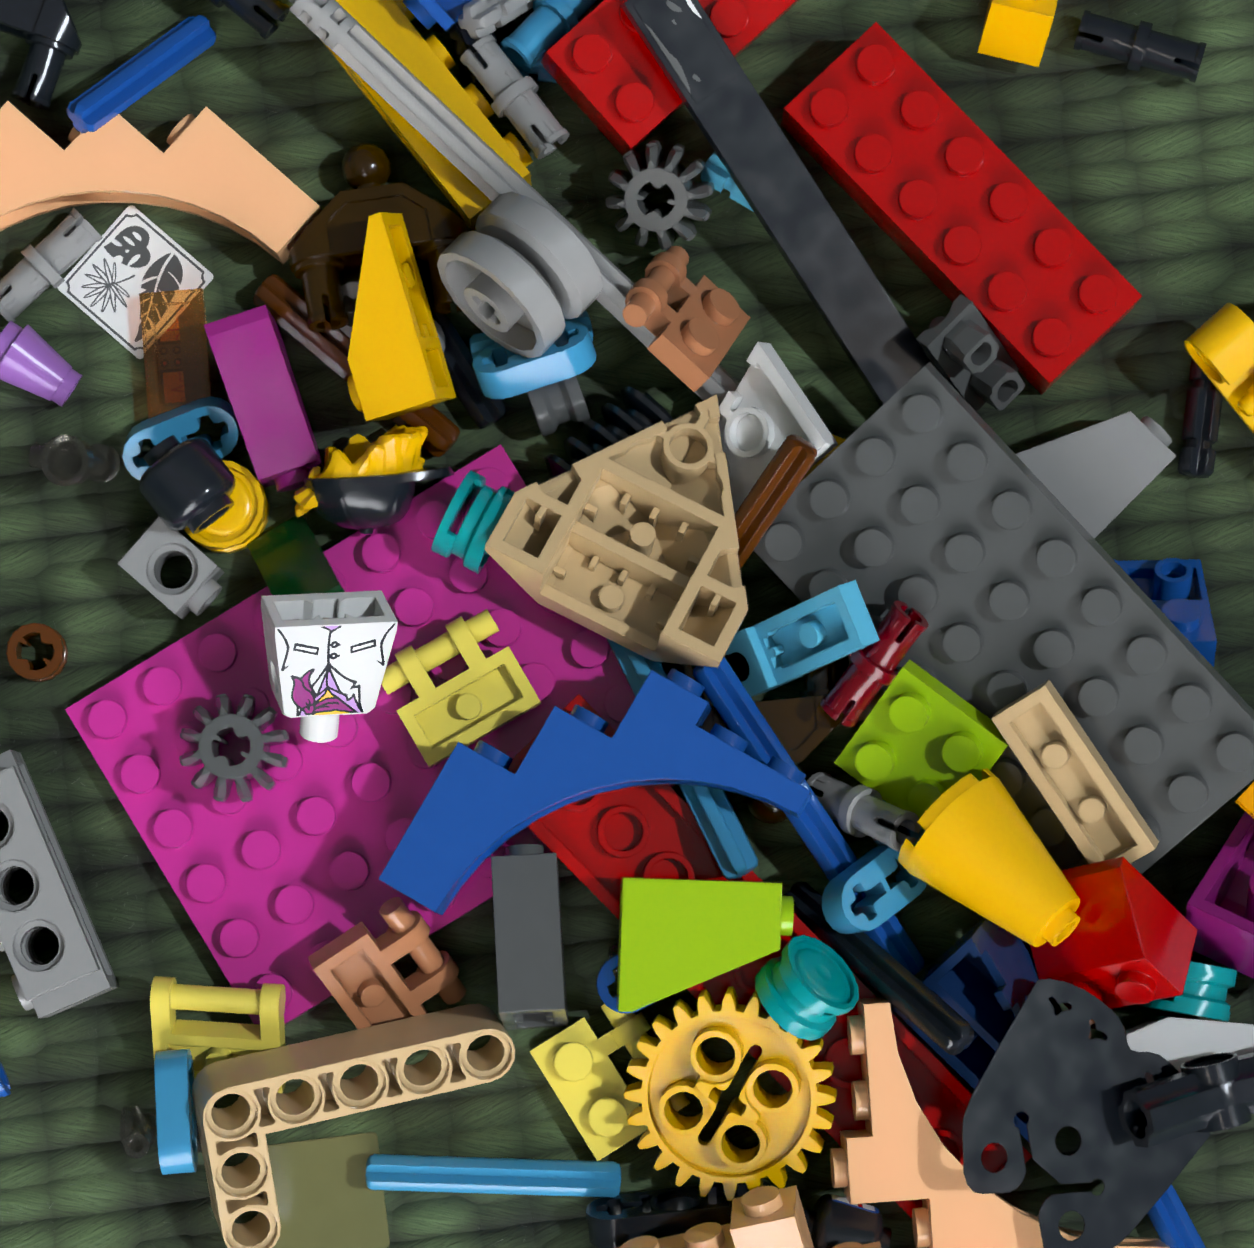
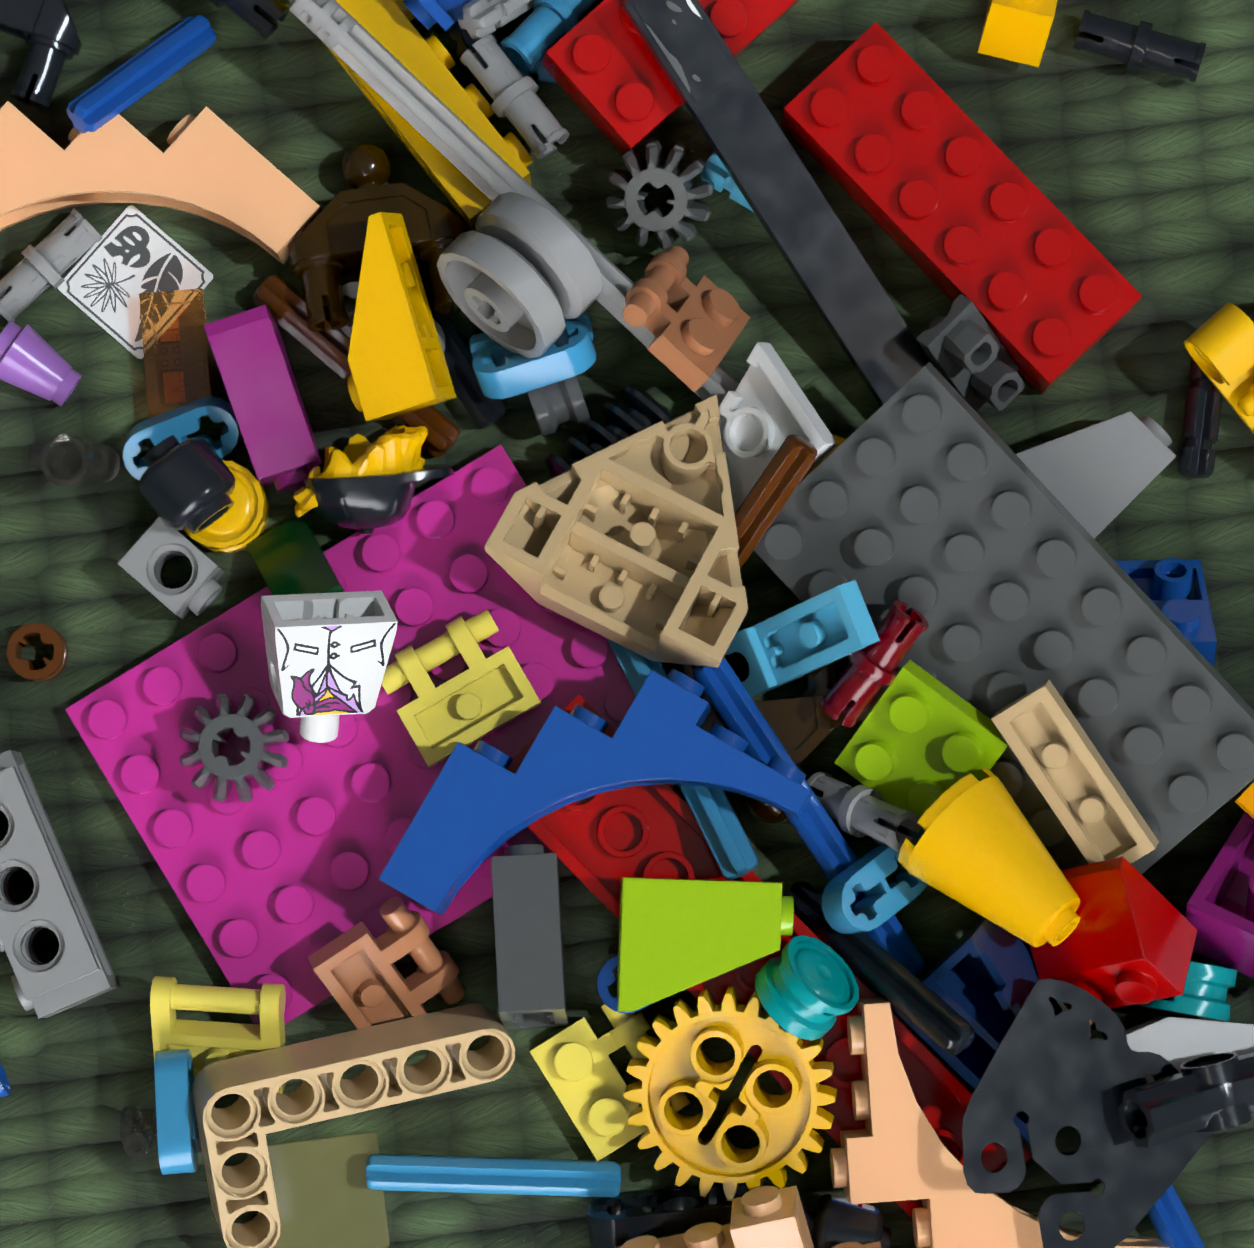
(477, 524): teal wheel -> none

